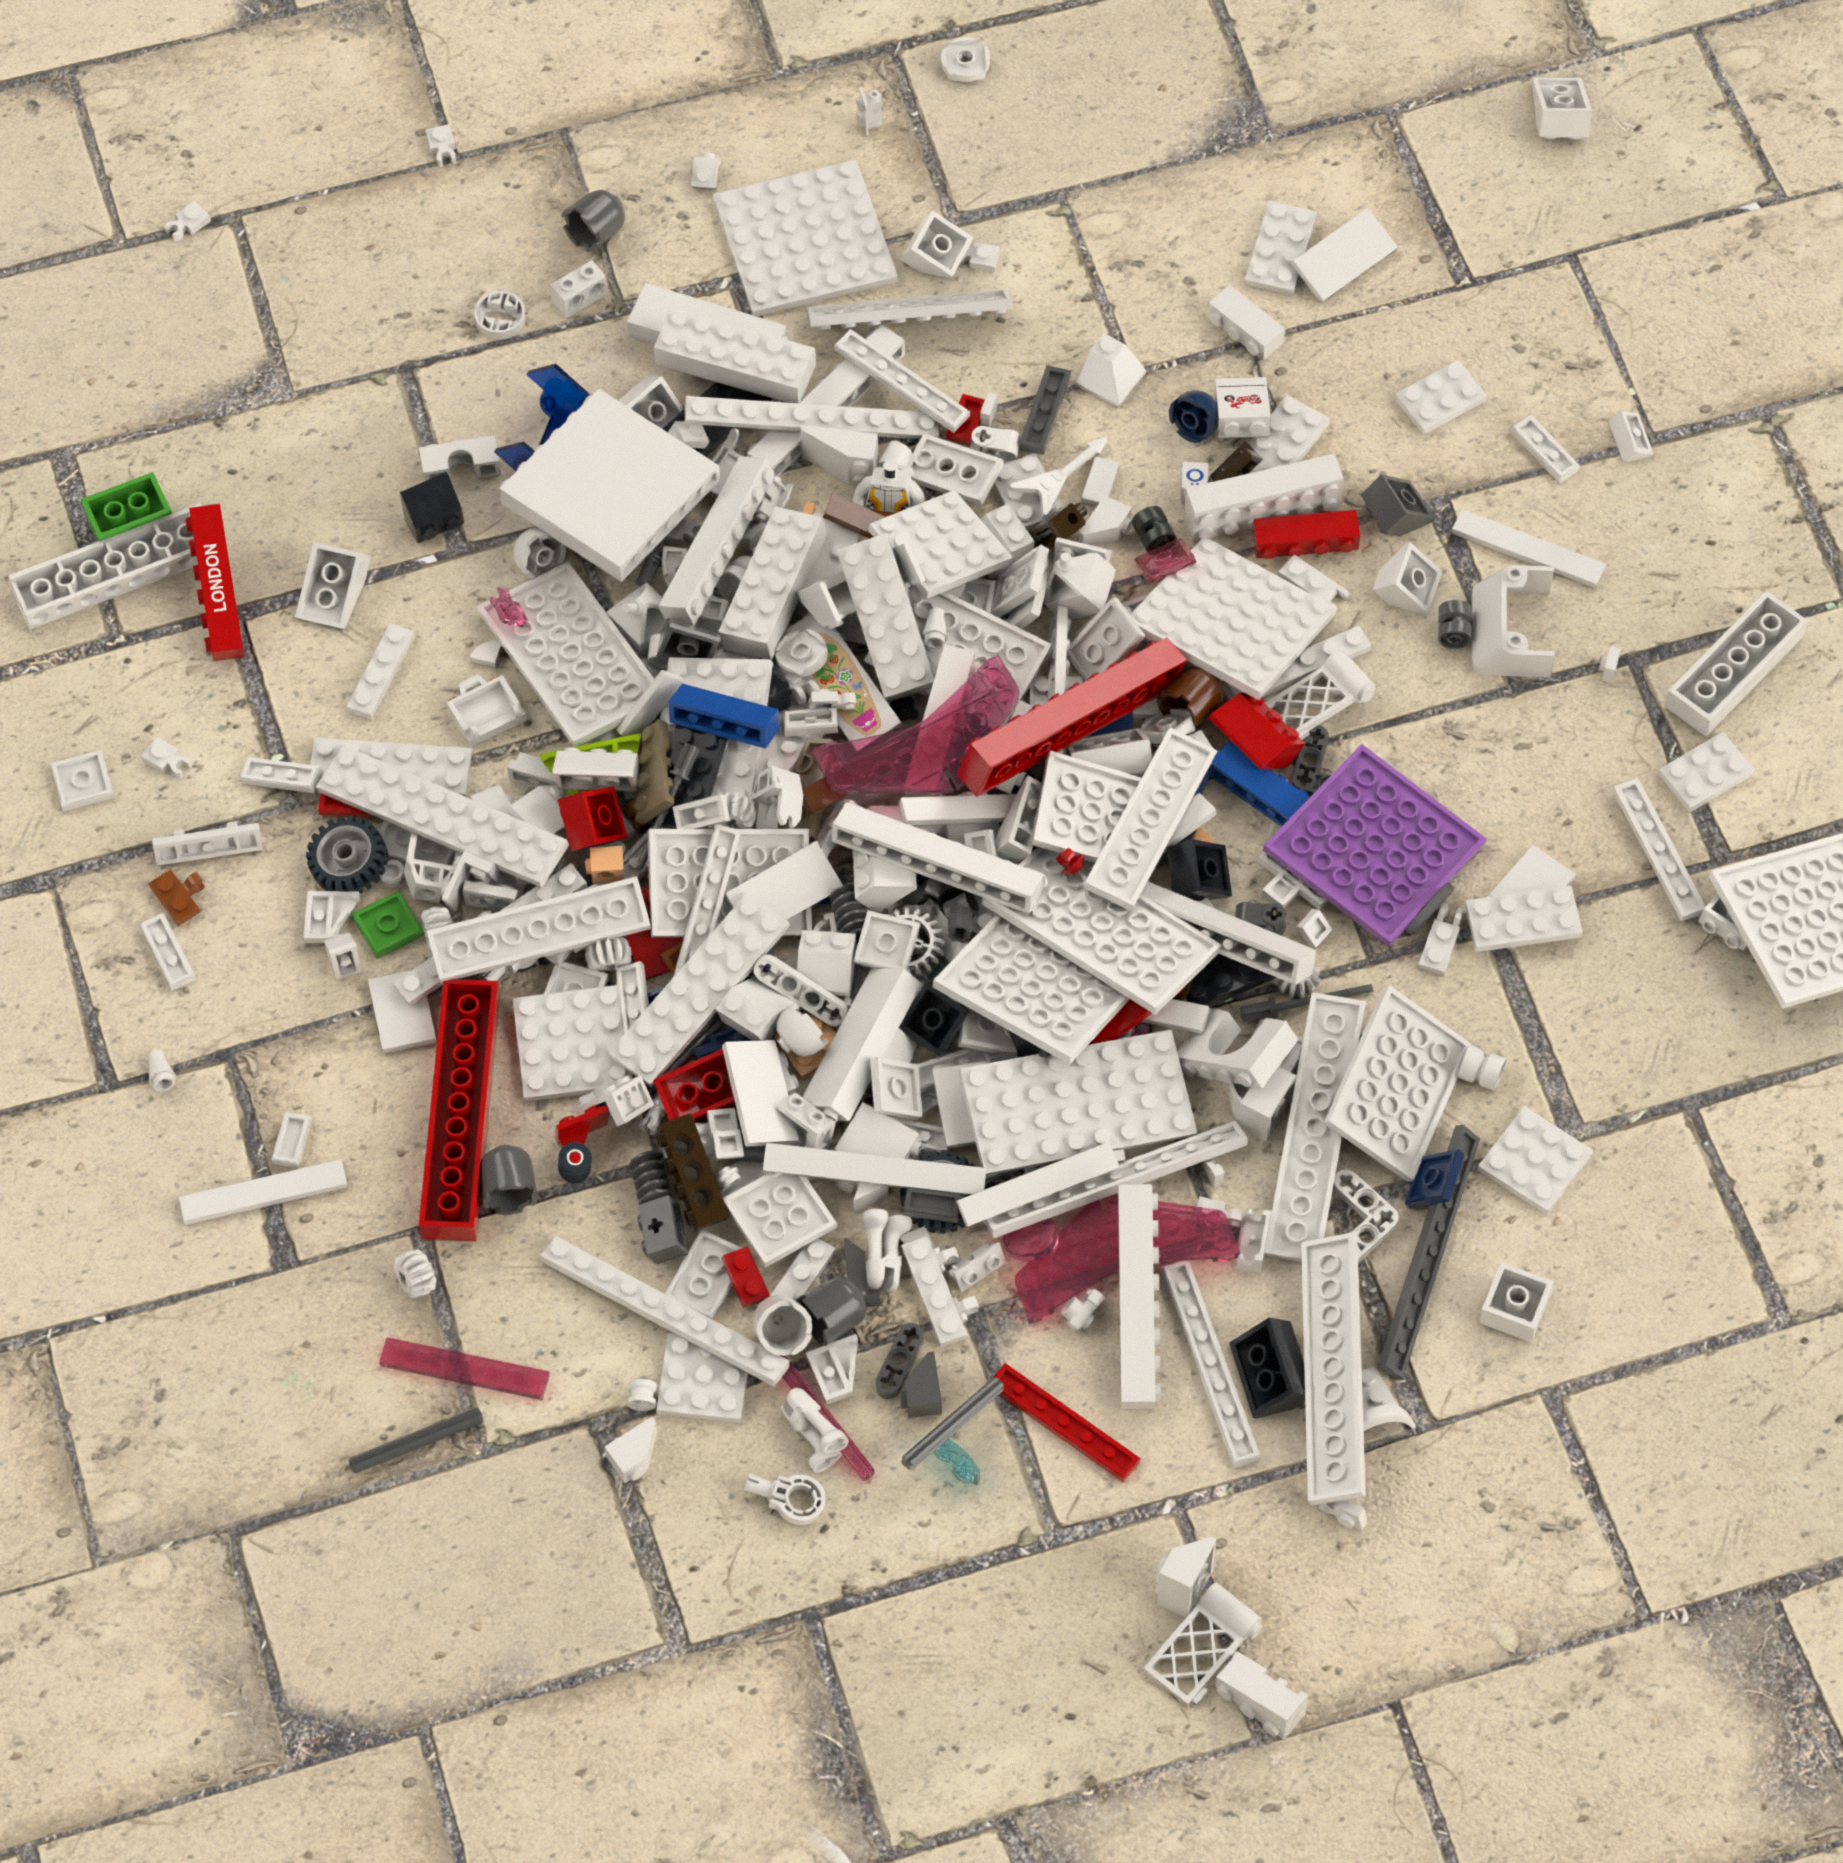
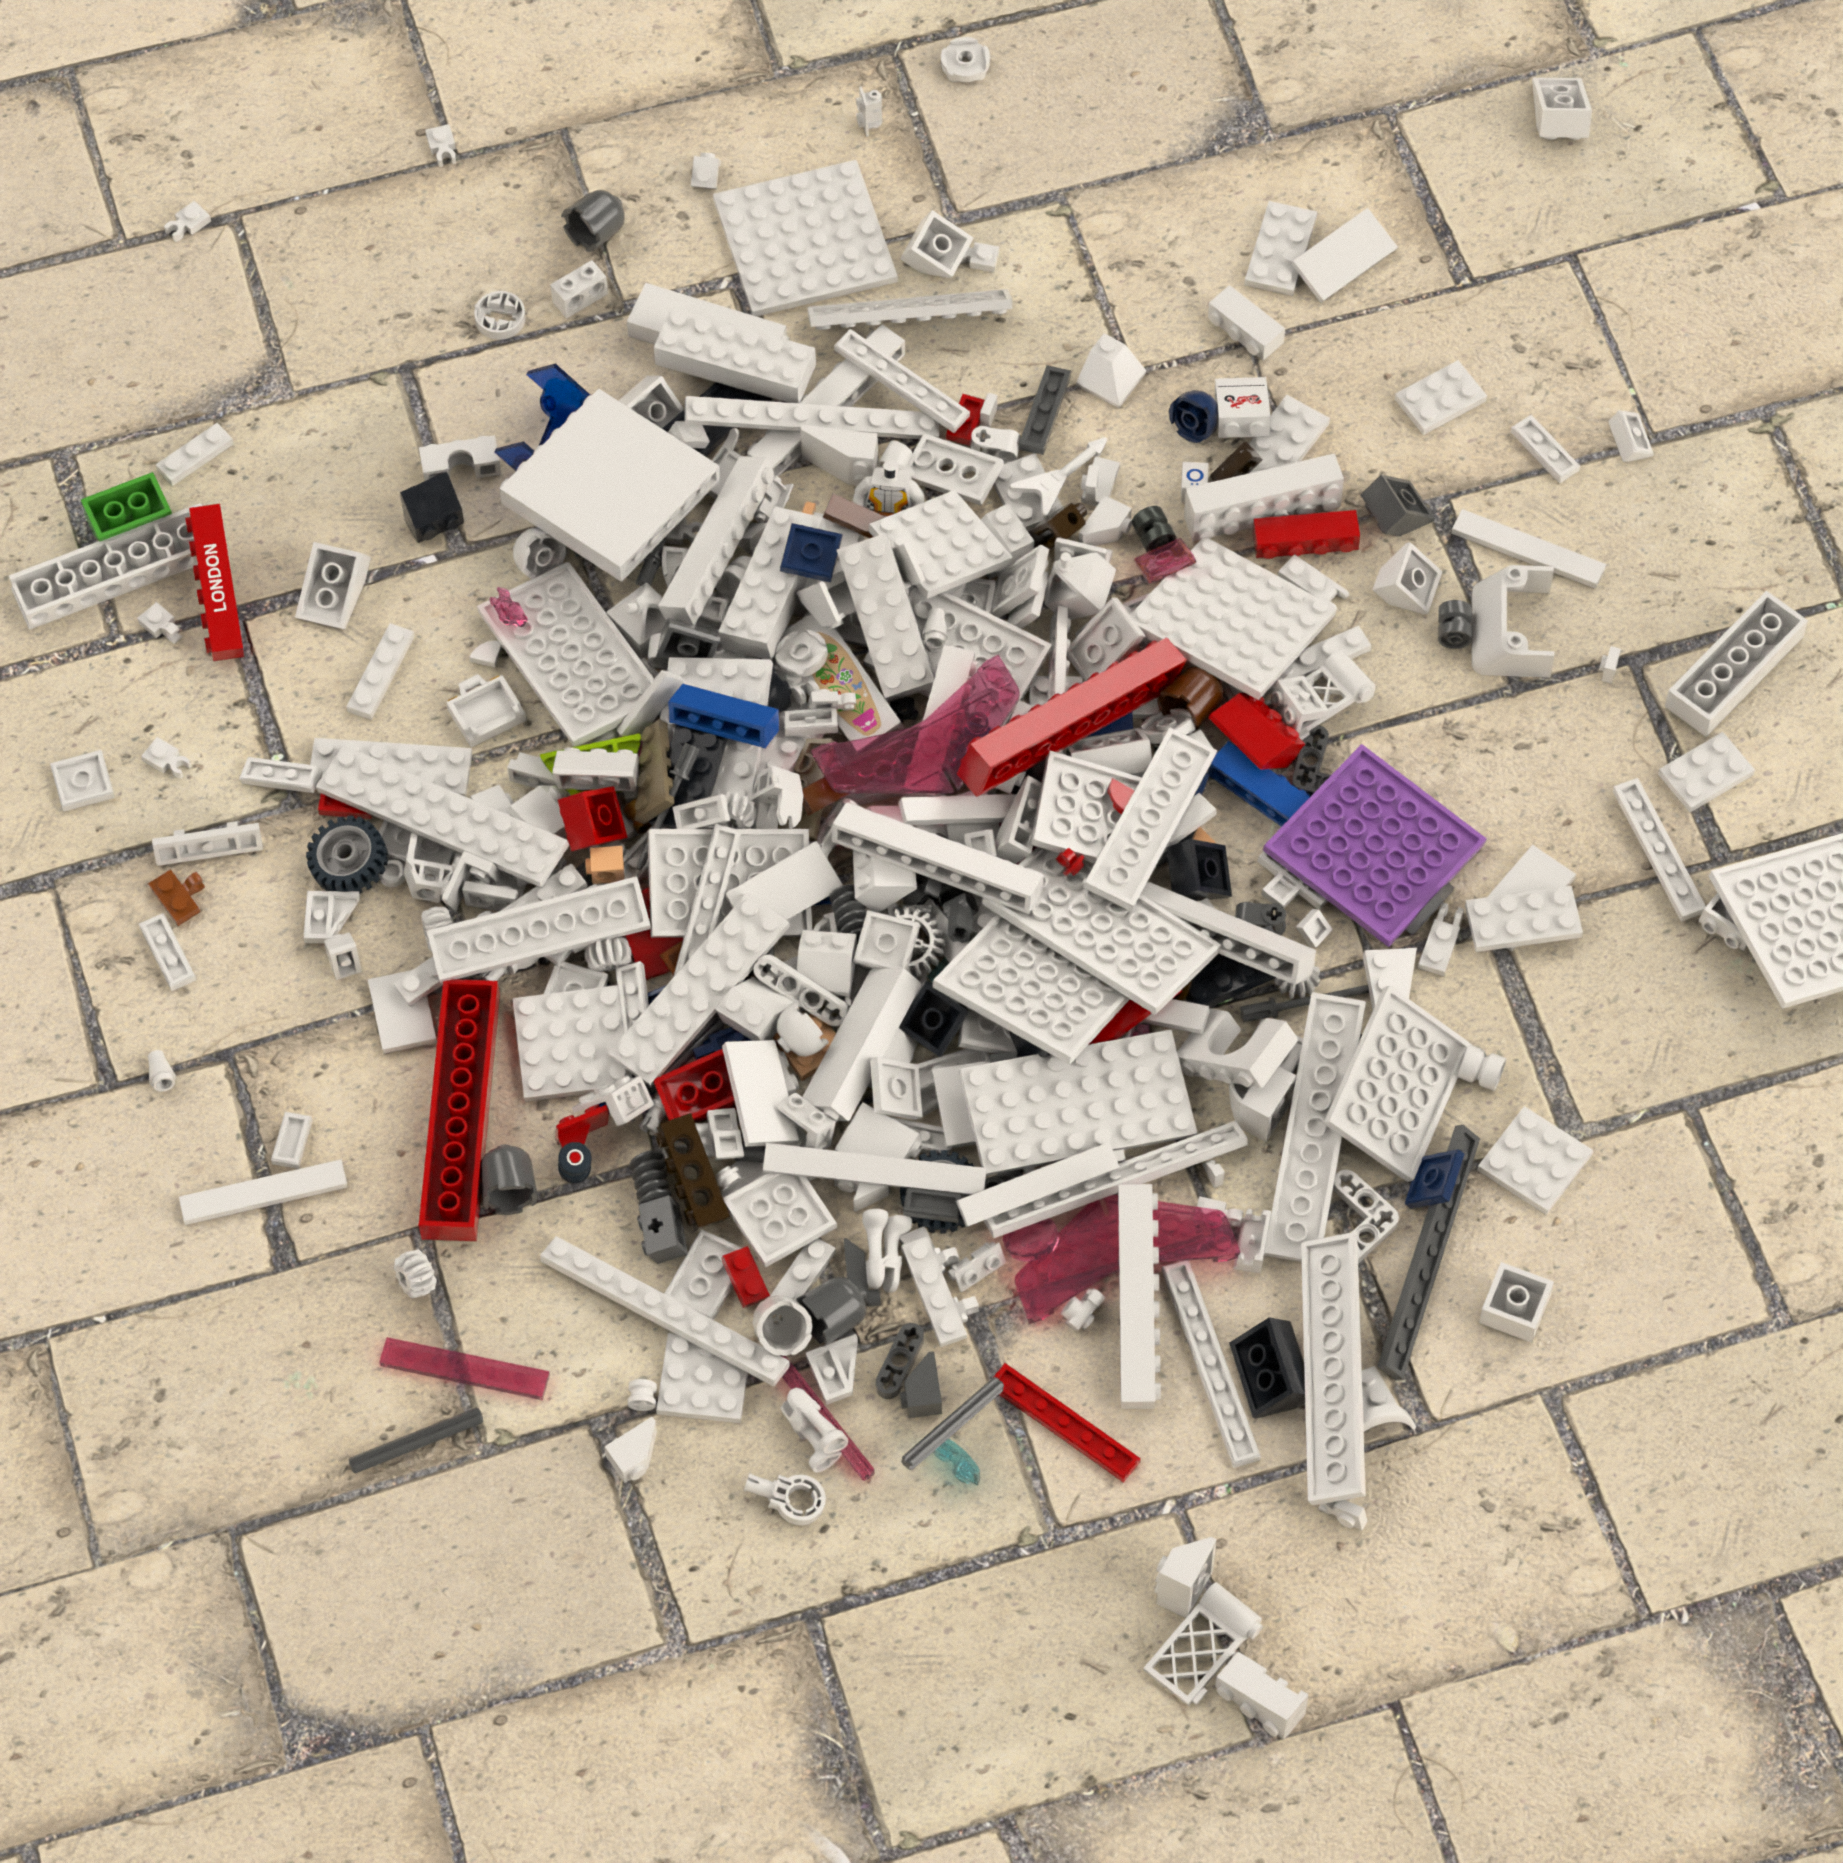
(159, 621): none -> white plate
(194, 454): none -> white plate
(388, 924): bright green tile -> none
(811, 552): none -> dark blue tile
(1090, 483): none -> white plate
(1119, 795): none -> tile
(1297, 701): none -> white bracket
(1390, 968): none -> white wing

